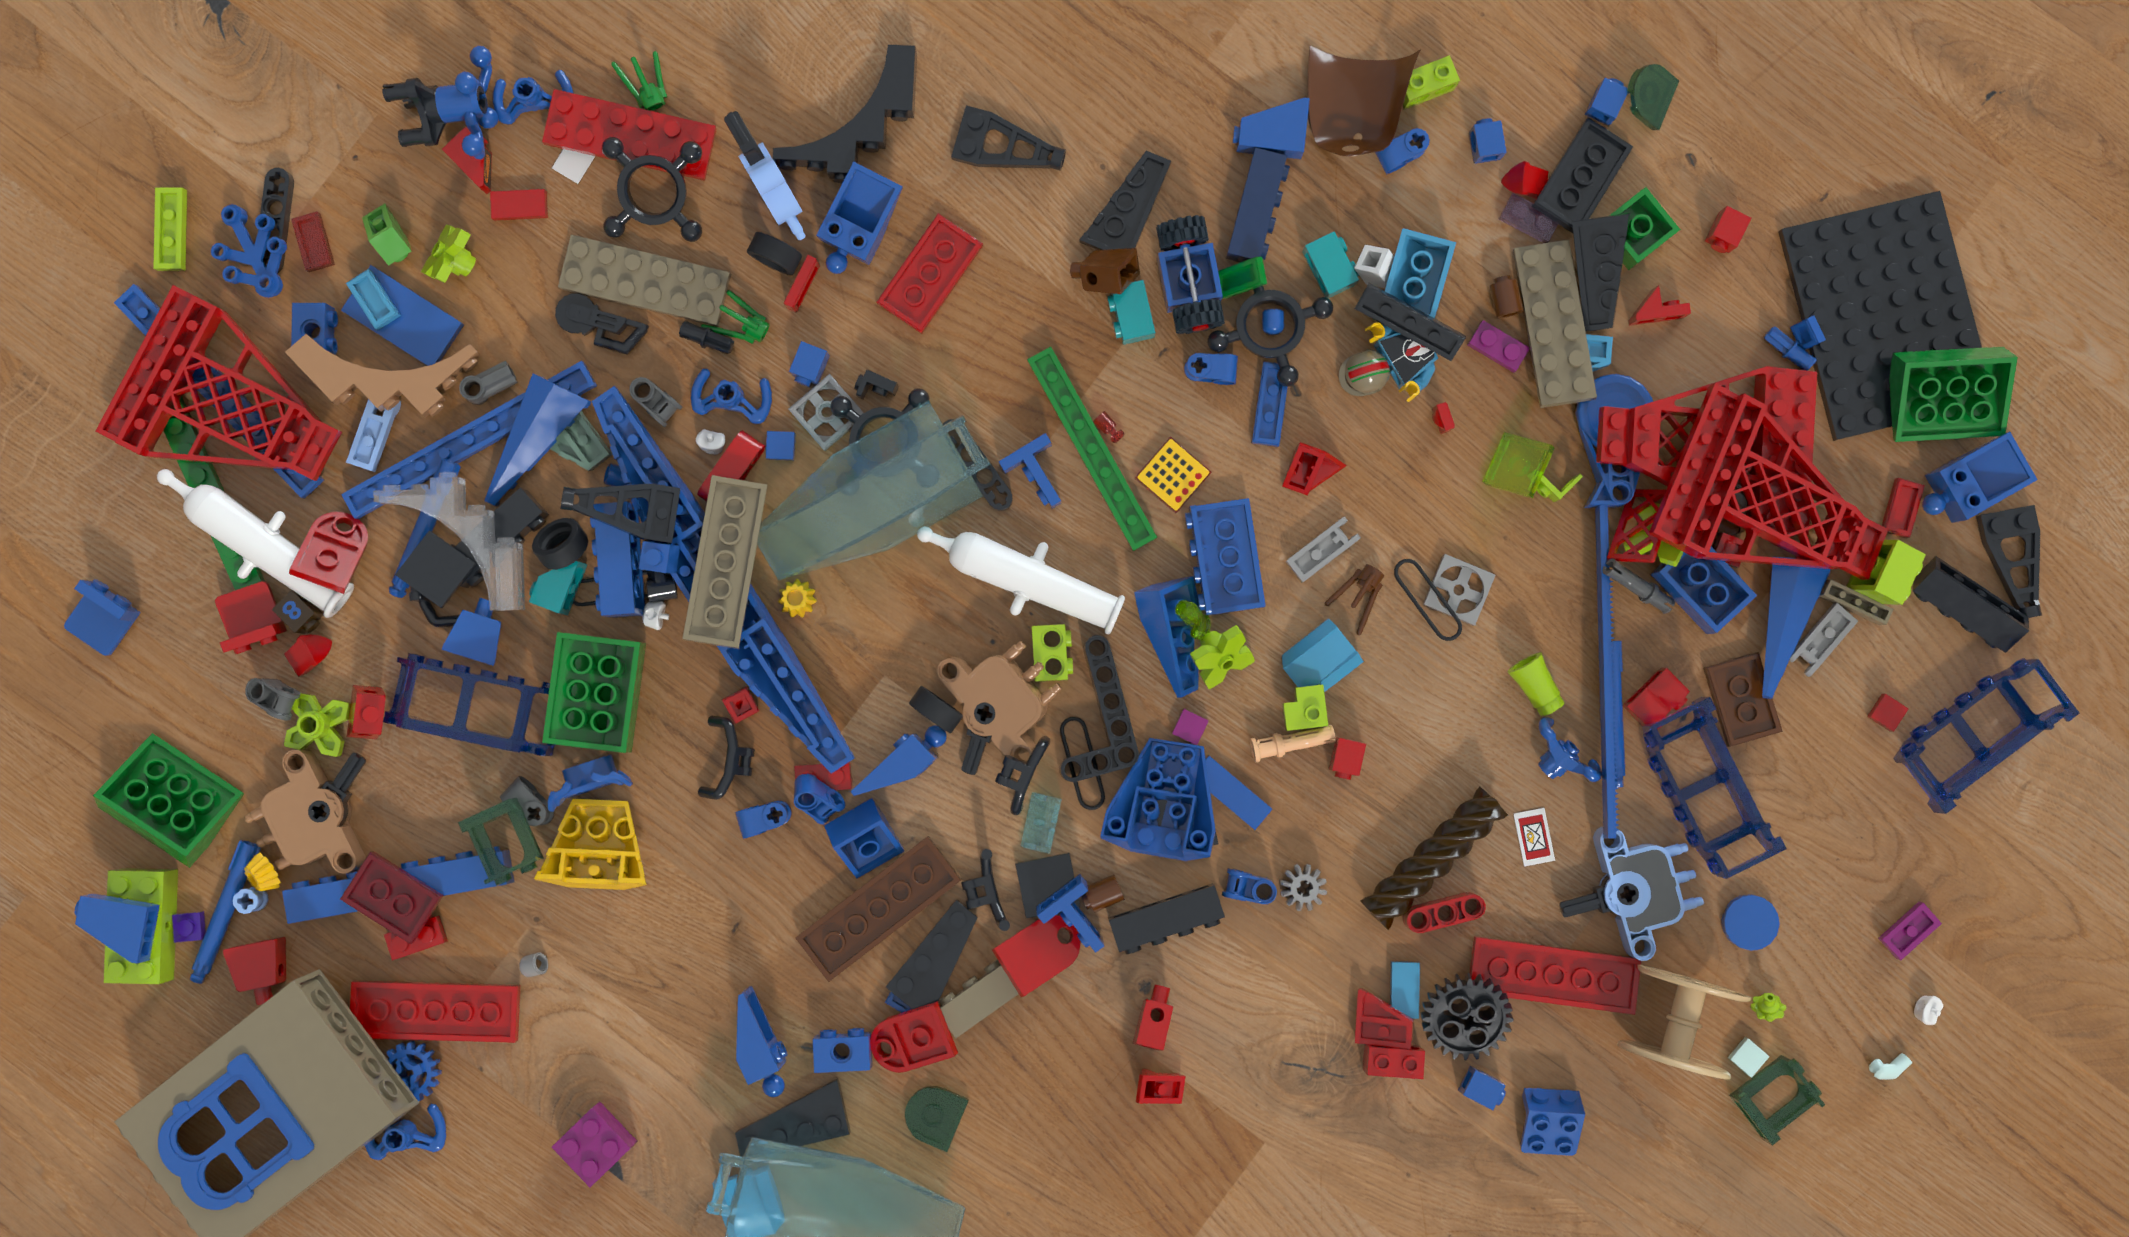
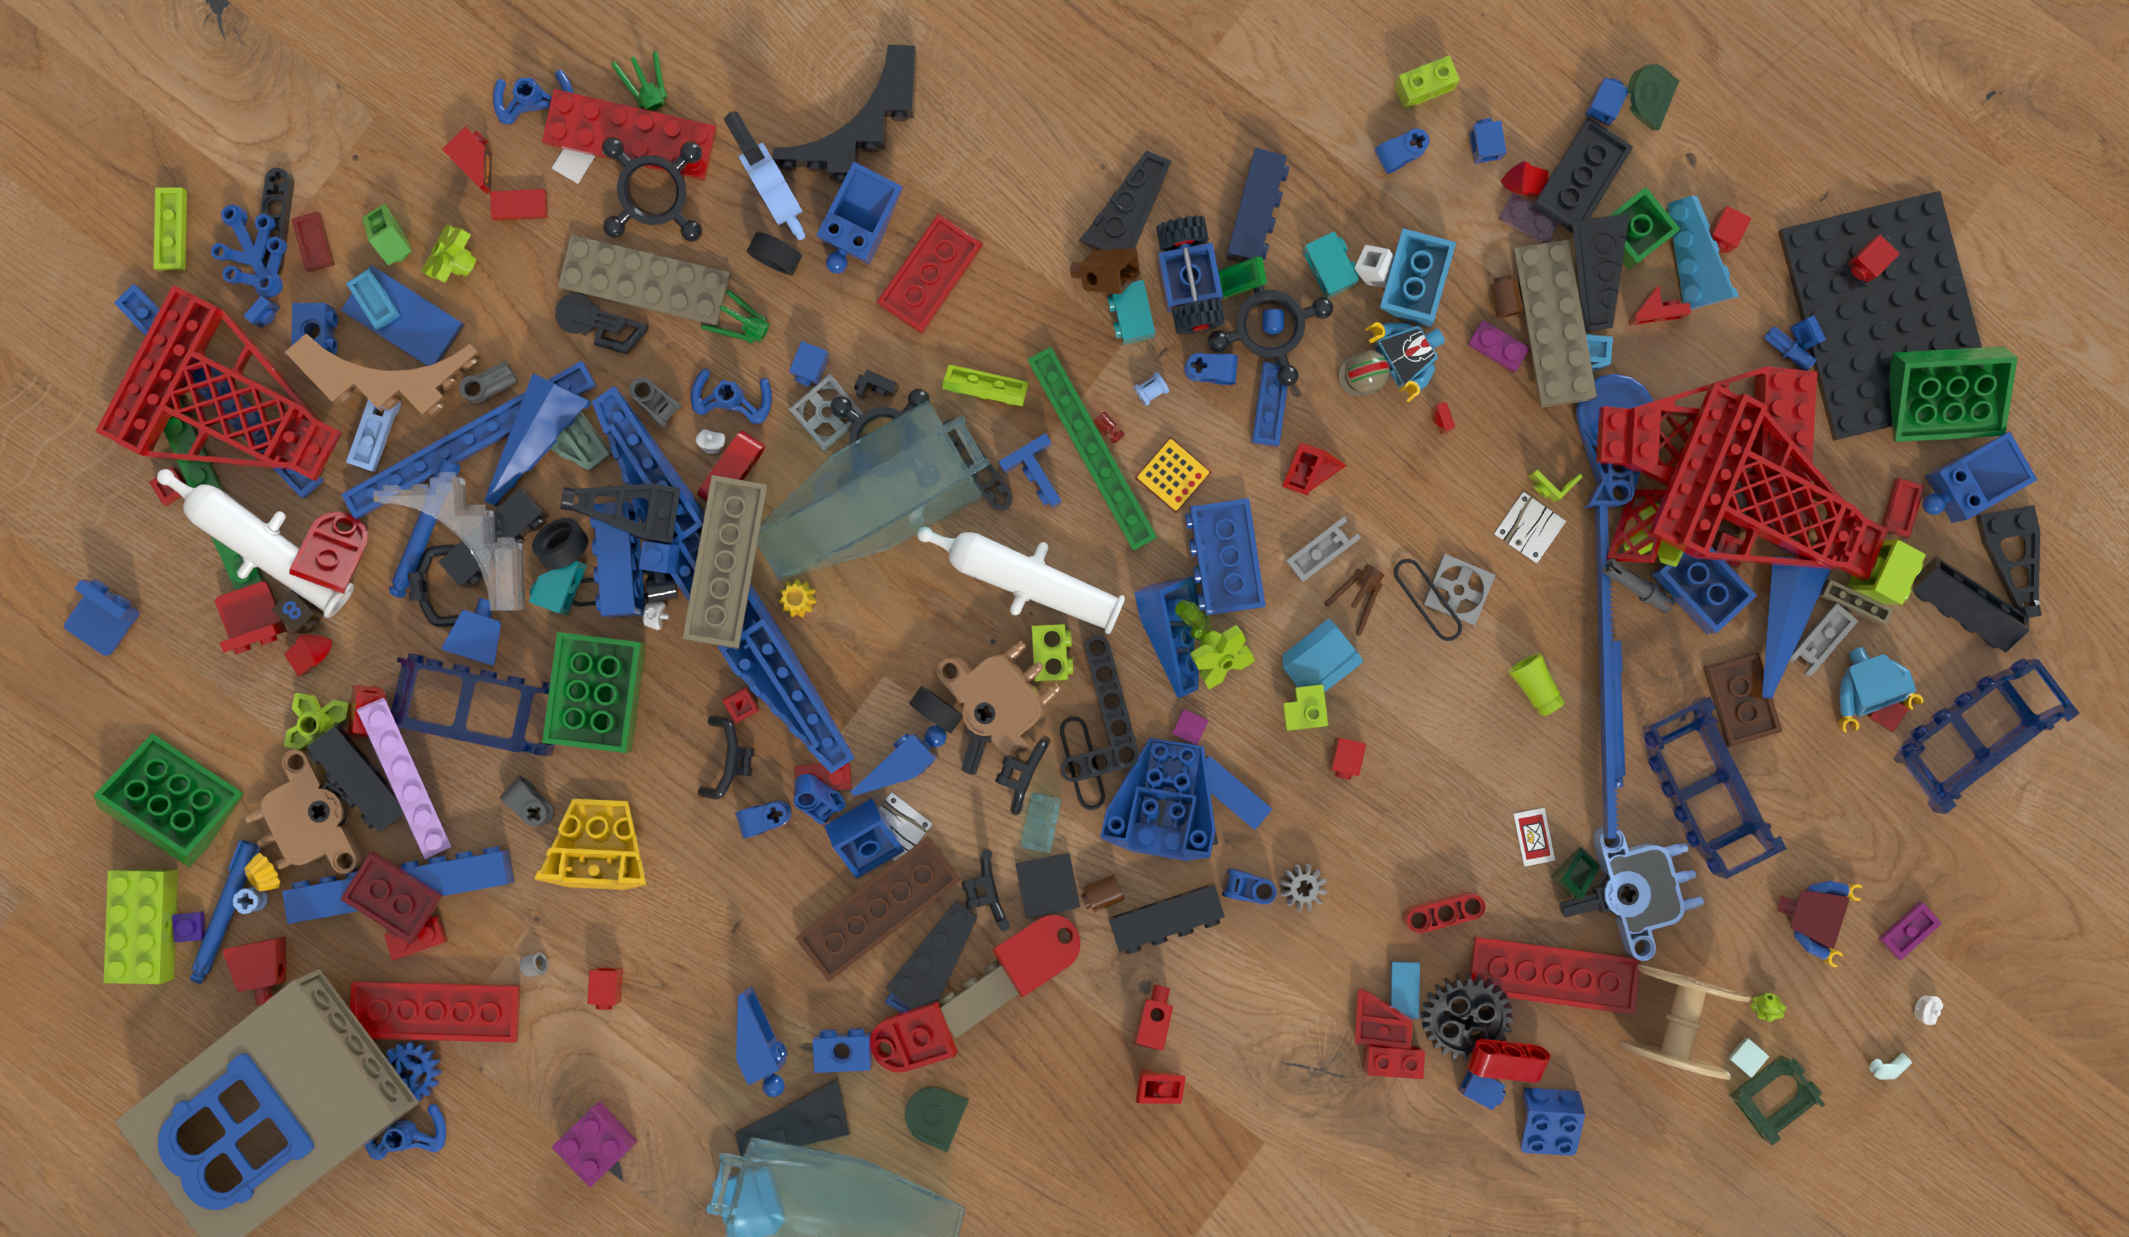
(119, 924): blue slope -> none
(164, 492): none -> red plate
(262, 312): none -> blue plate
(272, 696): dark grey piece -> none
(356, 776): none -> black brick
(403, 777): none -> lavender plate
(435, 569): black tile -> none
(448, 104): wheel -> none
(494, 869): clear green panel -> none
(586, 778): blue piece -> none
(605, 987): none -> red brick
(613, 476): blue piece -> none
(706, 337): black axle -> none
(780, 445): blue tile -> none
(802, 284): red tile -> none
(905, 821): none -> white sticker
(972, 138): black plate -> none
(985, 385): none -> lime plate
(1063, 901): blue bracket -> none
(1151, 388): none -> light blue bush
(1275, 130): blue slope -> none
(1280, 744): light nougat pin -> none
(1356, 98): reddish brown piece -> none
(1410, 322): black tile -> none
(1434, 857): dark brown piece -> none
(1508, 1060): none -> red beam
(1518, 464): clear neon green tile -> none
(1530, 527): none -> white sticker
(1563, 756): blue piece -> none
(1576, 873): none -> dark green slope
(1657, 697): red brick -> none
(1700, 268): none -> dark azure wing
(1750, 922): blue tile -> none
(1819, 916): none -> dark red torso
(1872, 259): none -> red brick
(1873, 686): none -> dark azure torso

